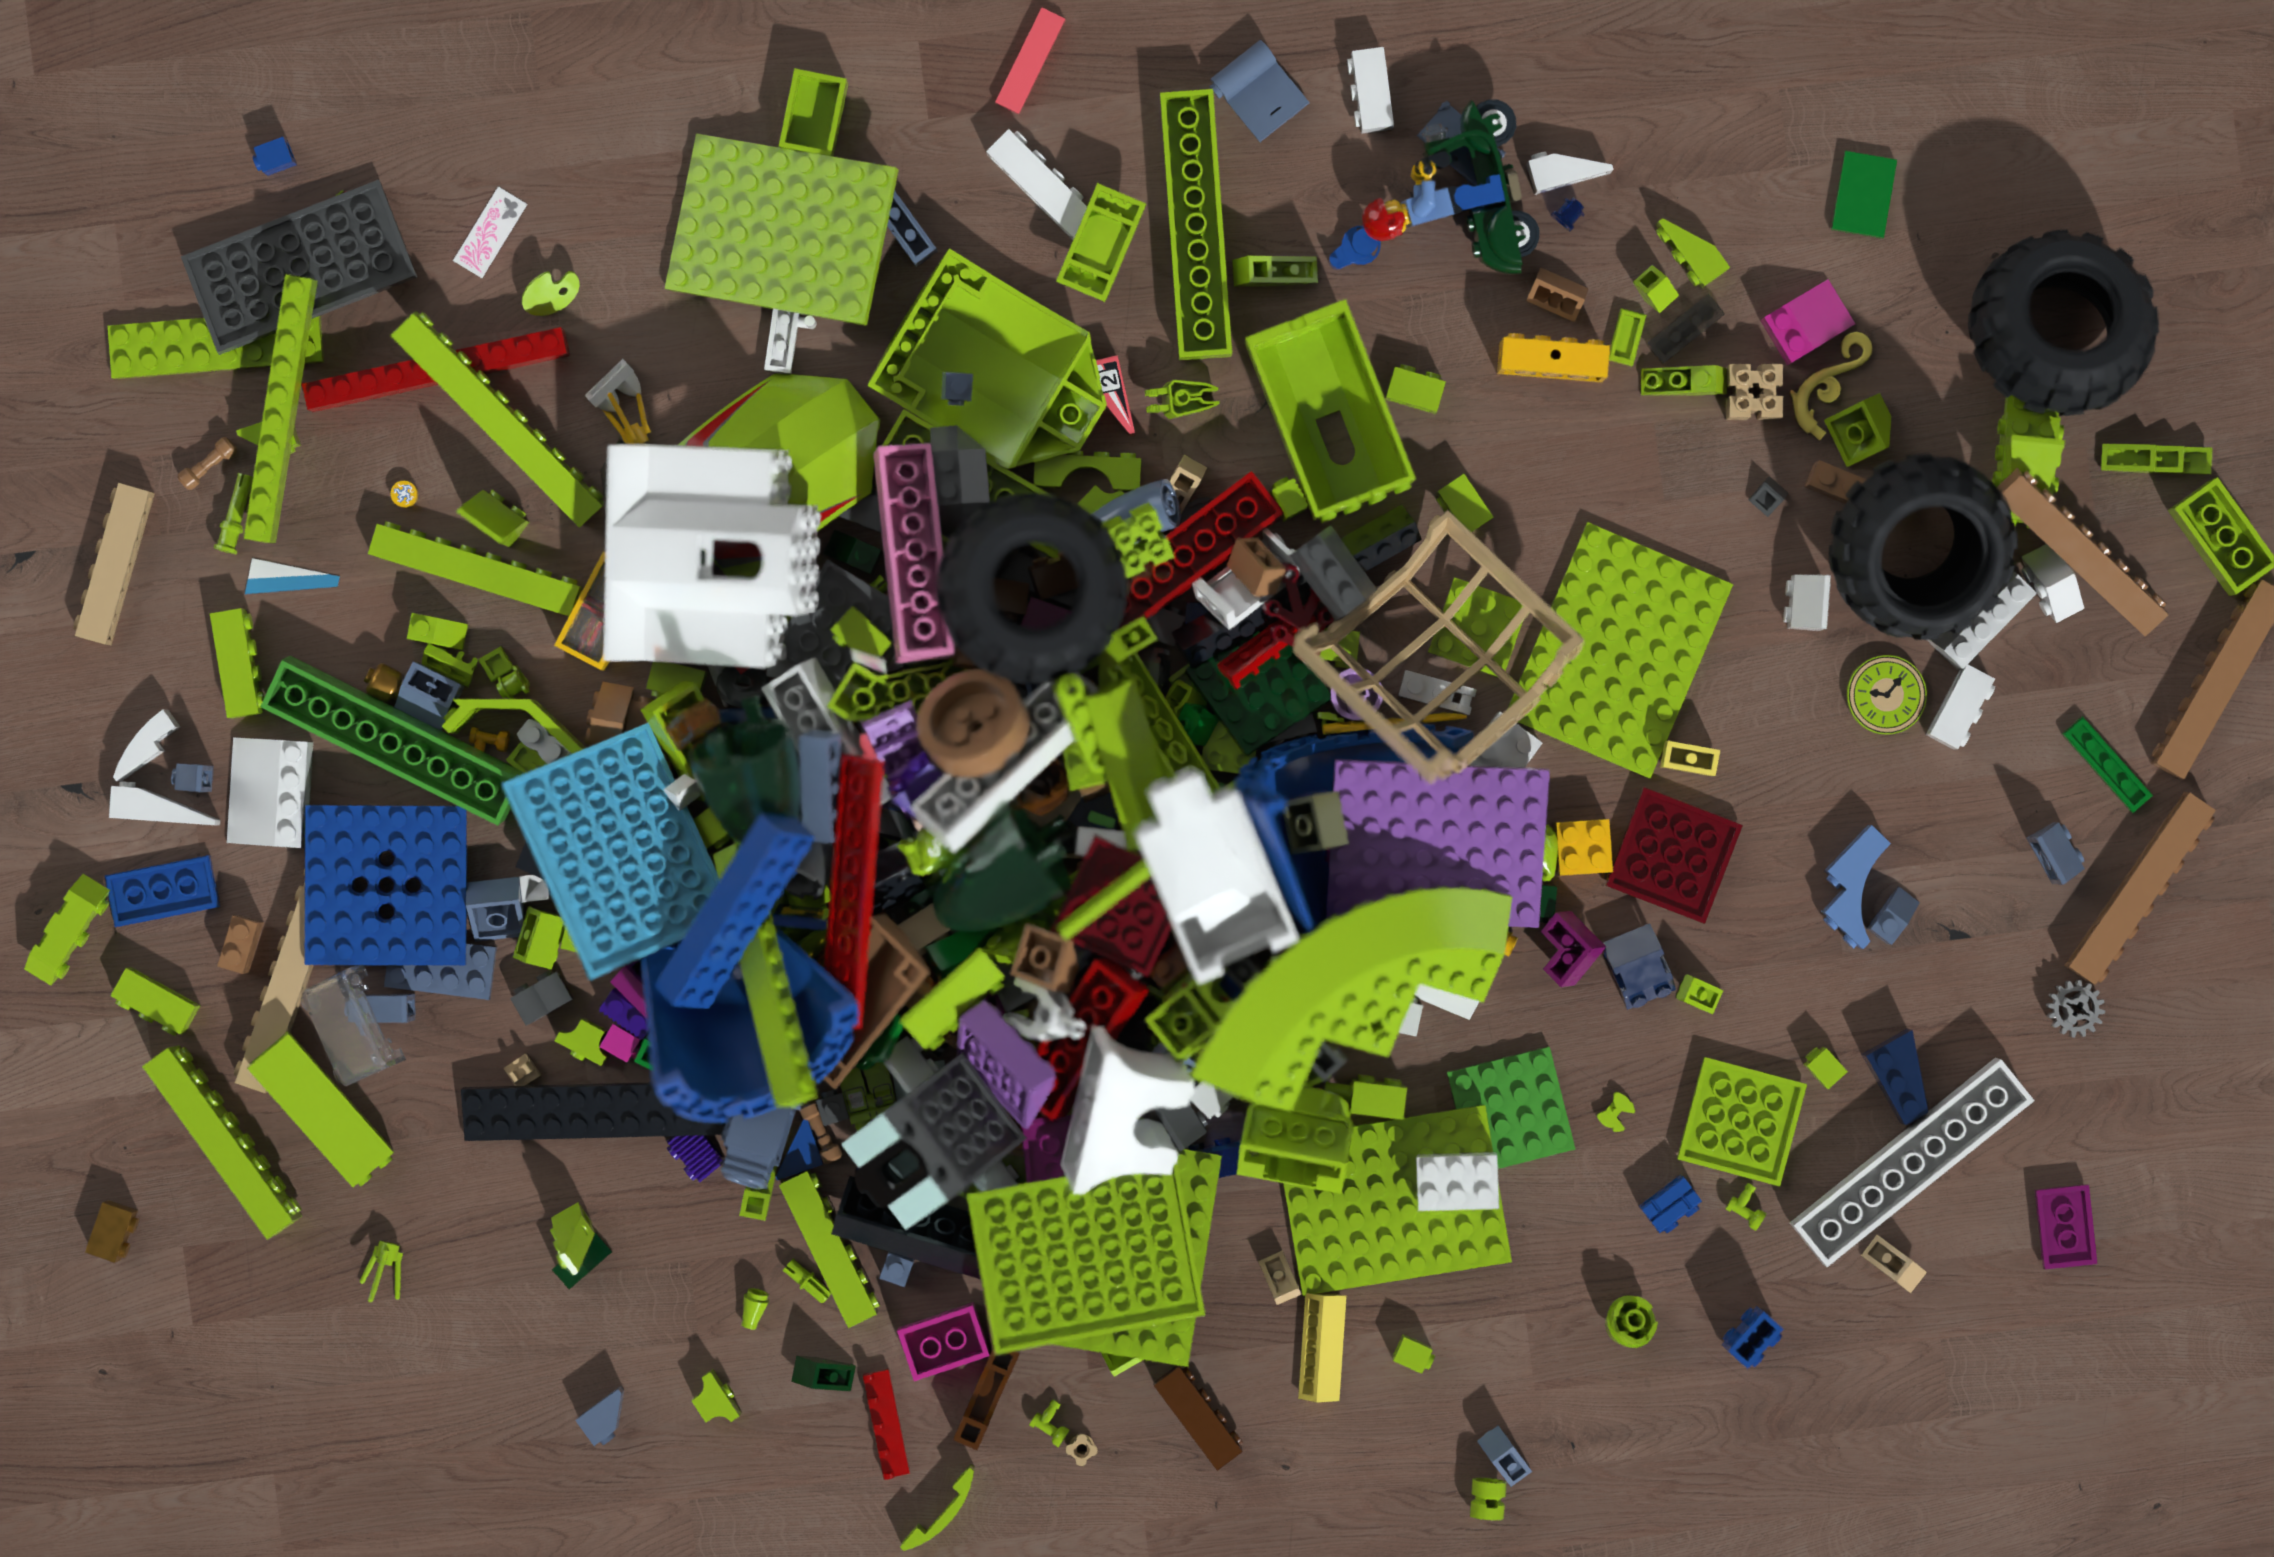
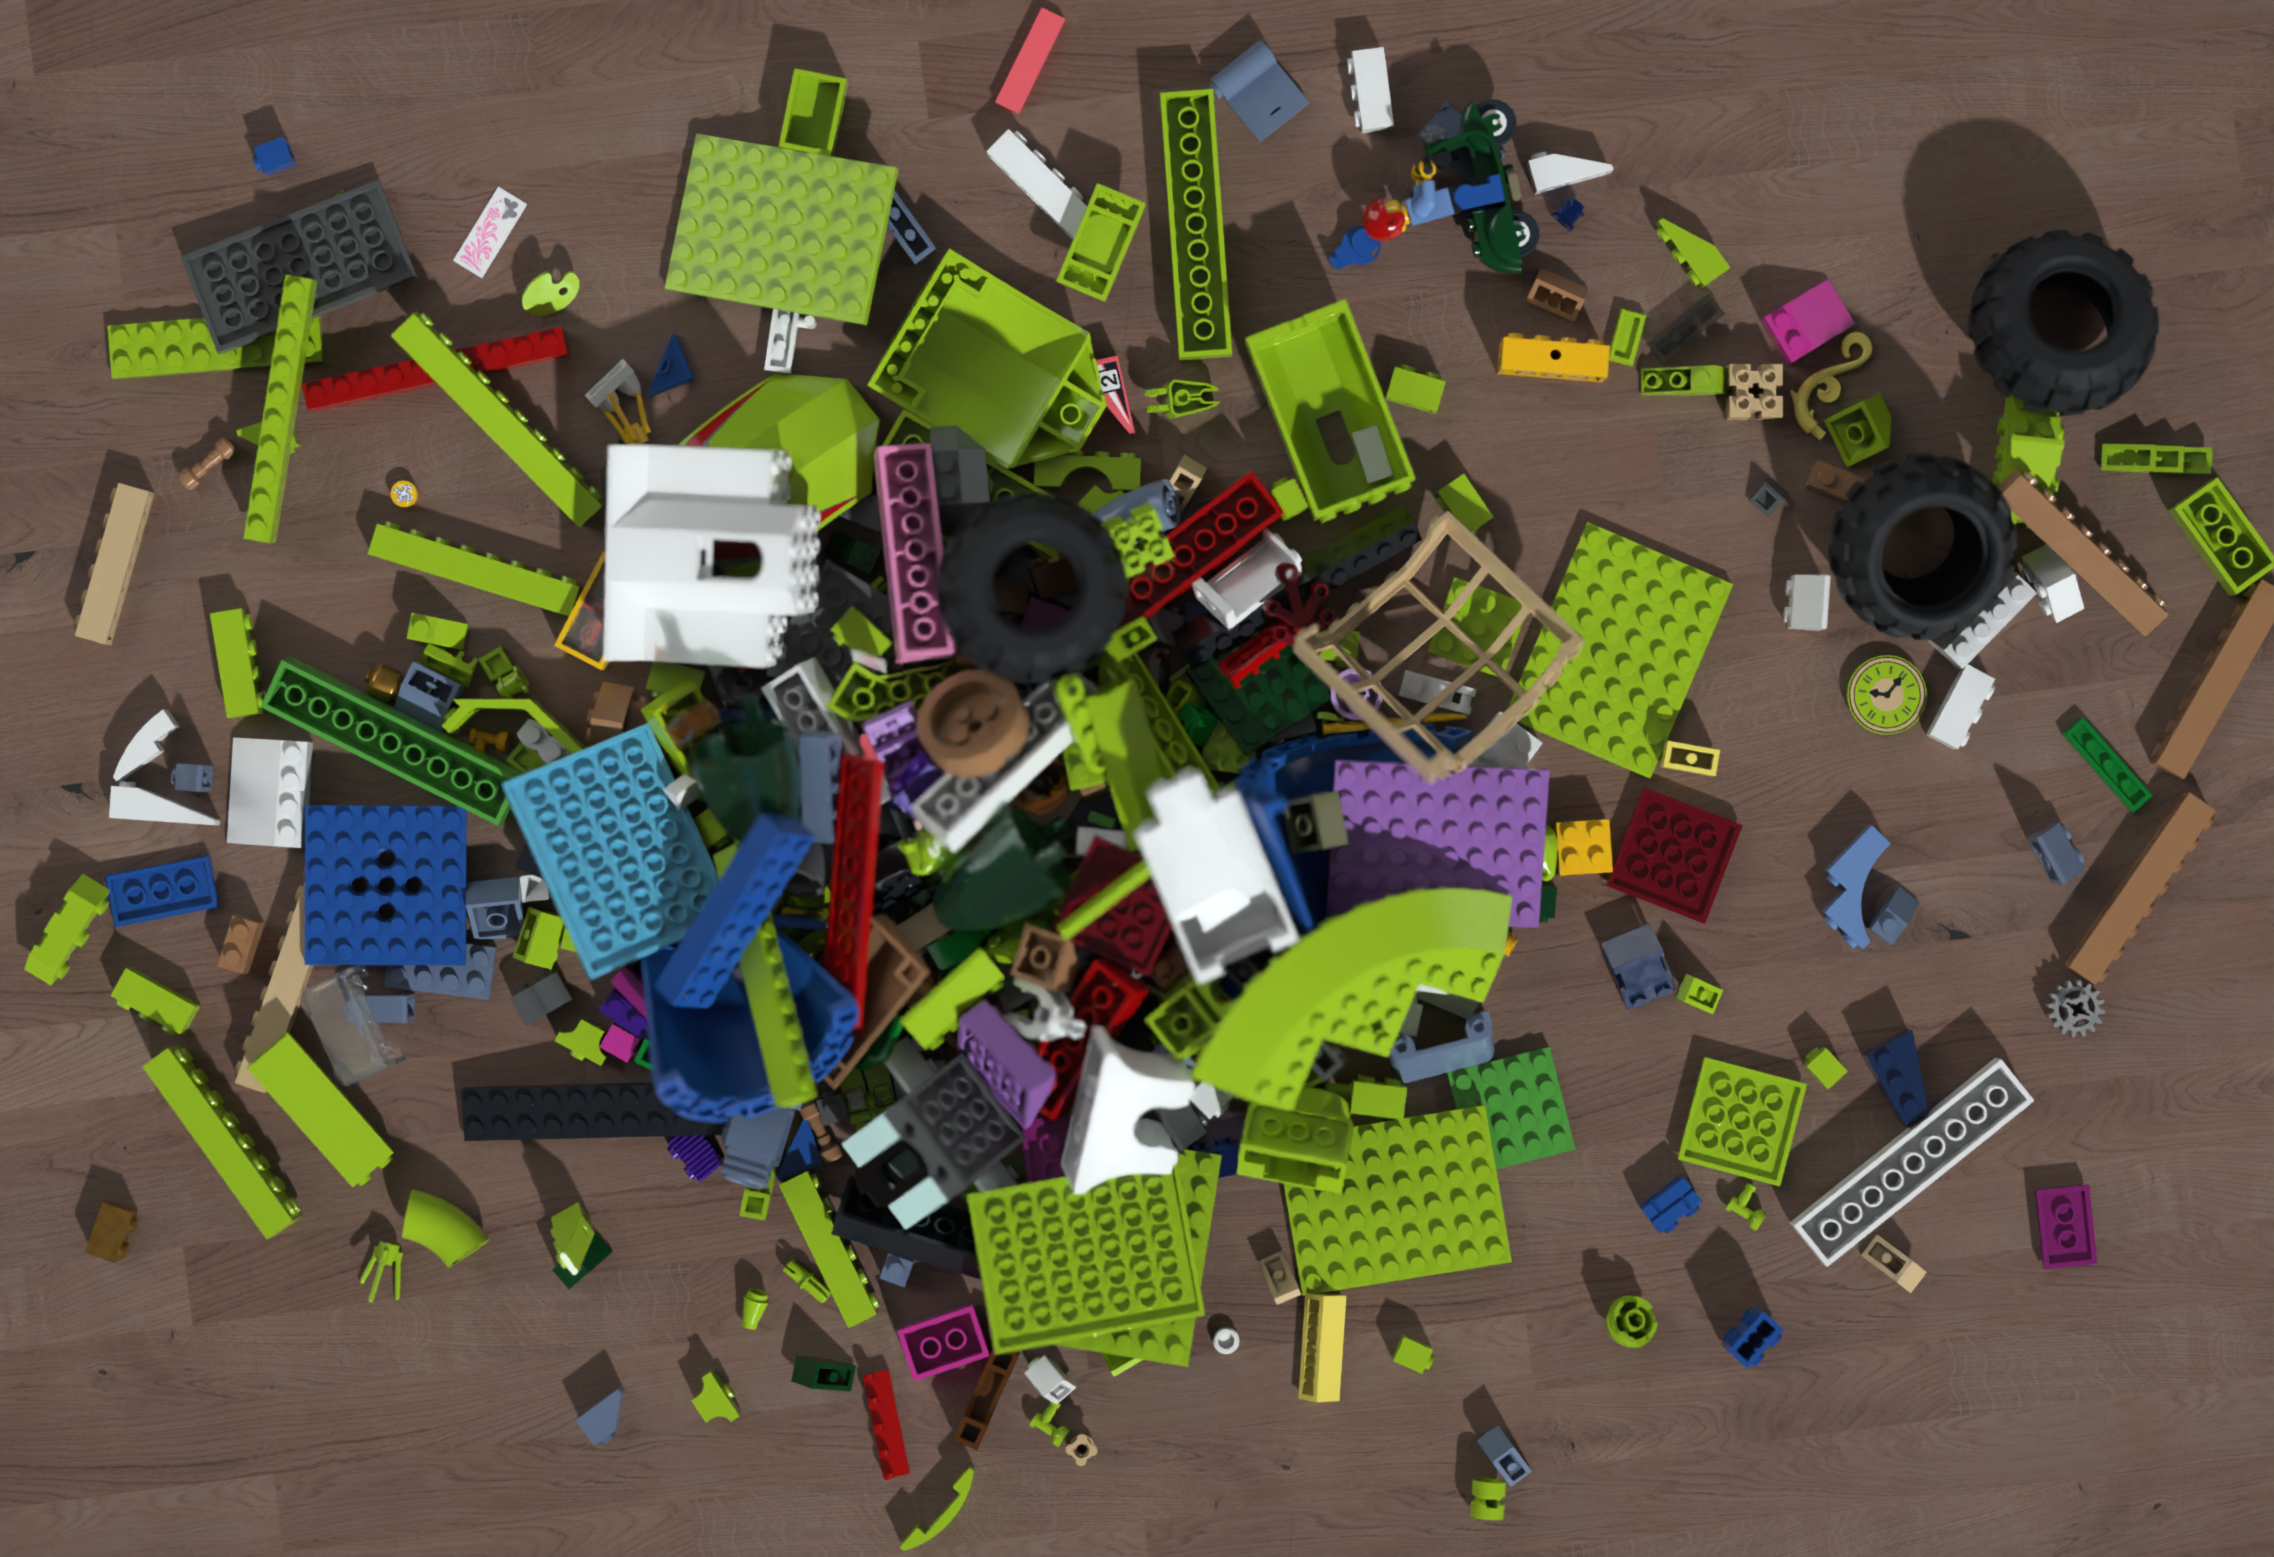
(232, 525): lime pin -> none
(276, 577): dark azure sticker -> none
(441, 1228): none -> lime brick
(494, 517): lime slope -> none
(522, 1071): tan tile -> none
(672, 369): none -> blue tile
(956, 388): sand blue brick -> none
(1049, 1379): none -> white brick
(1198, 1417): reddish brown brick -> none
(1226, 1340): none -> white tile
(1256, 567): medium nougat brick -> none
(1275, 270): lime slope -> none
(1333, 573): dark grey slope -> none
(1372, 454): none -> white tile
(1457, 1181): white brick -> none
(1475, 1049): none -> sand blue windscreen
(1575, 945): magenta brick -> none
(1609, 1116): lime piece -> none
(1655, 288): lime brick -> none
(1864, 194): green tile -> none

